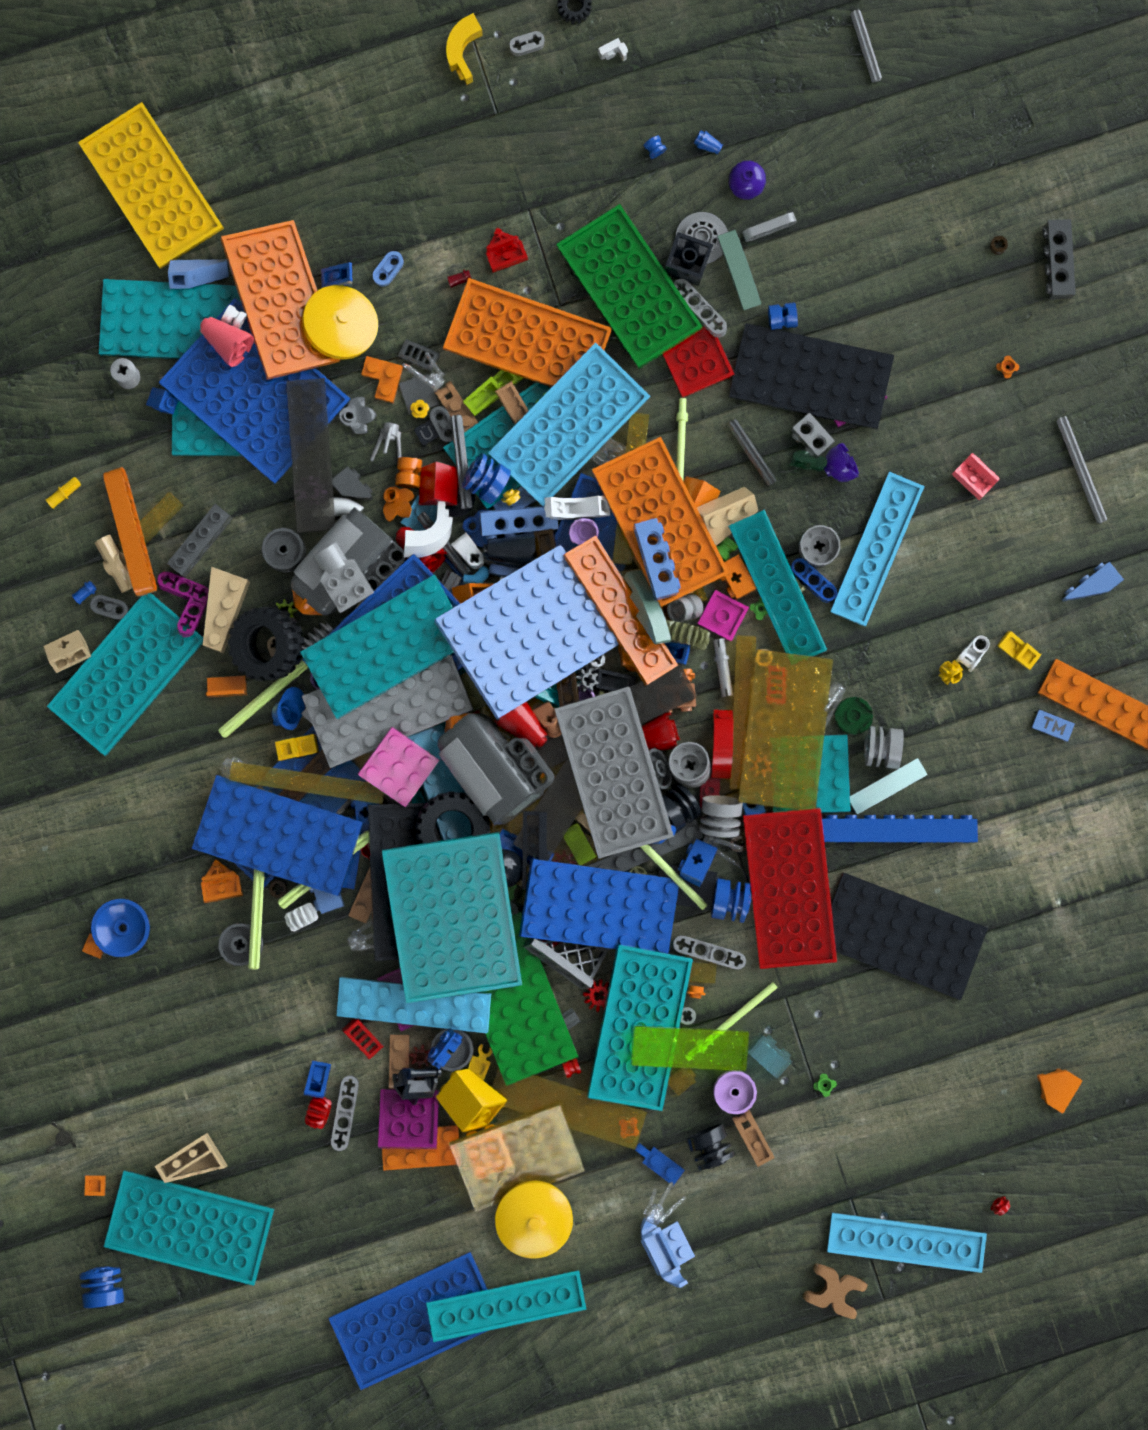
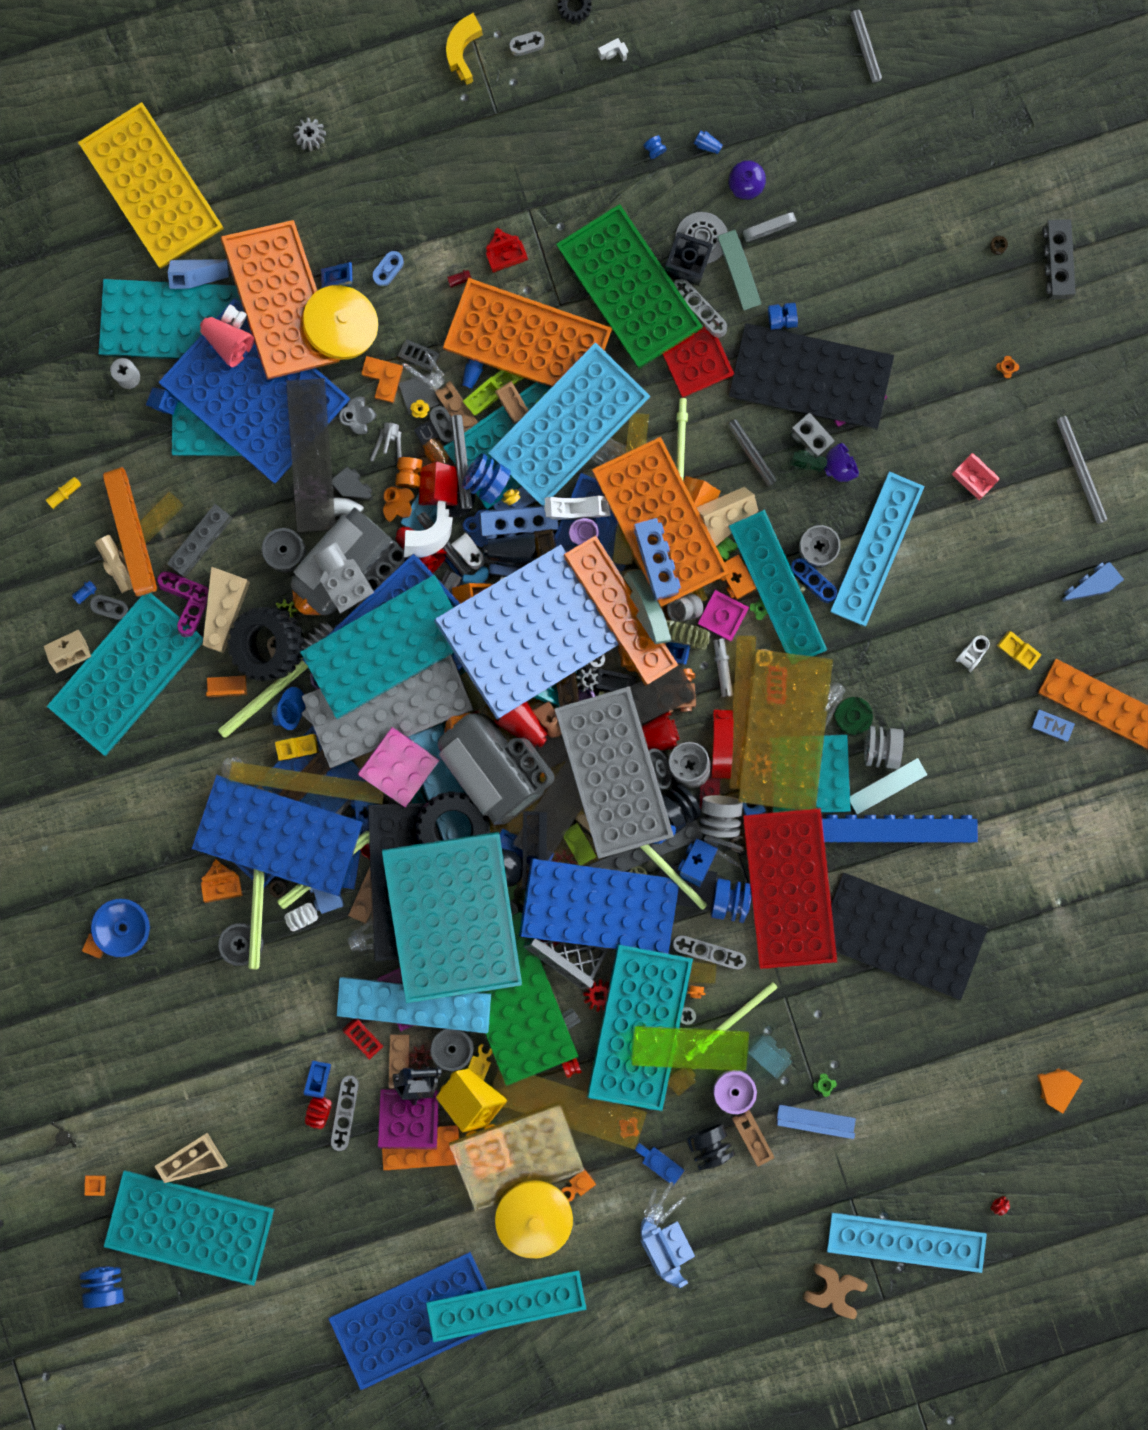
(302, 132): none -> light grey gear
(435, 452): none -> clear orange brick
(449, 1040): blue hinge -> none
(471, 373): none -> blue cone
(580, 1183): none -> orange plate
(815, 1121): none -> medium blue fence
(950, 672): yellow gear -> none

